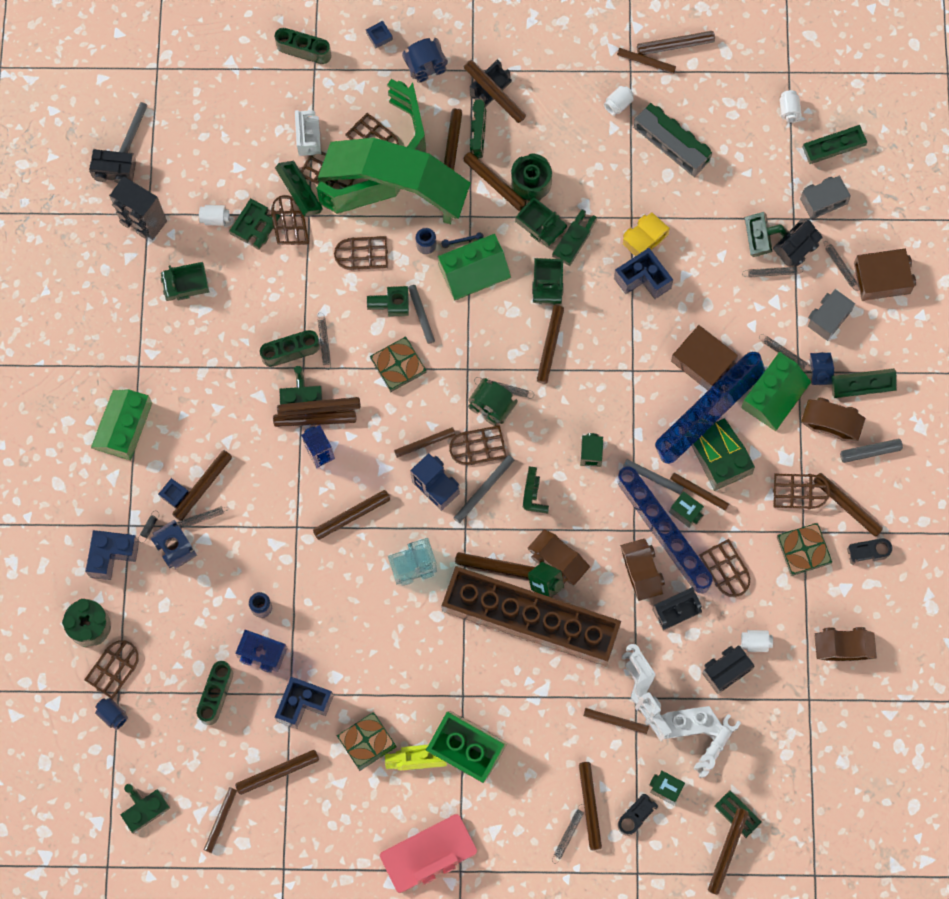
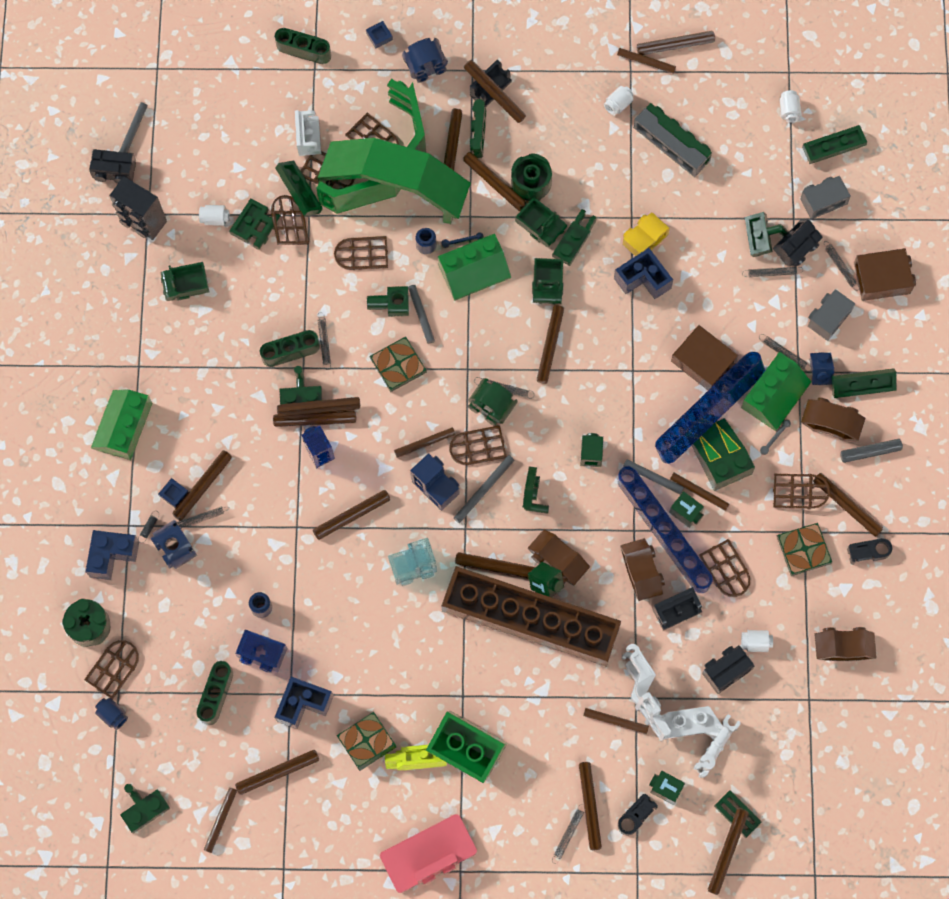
(765, 449): none -> dark grey hinge

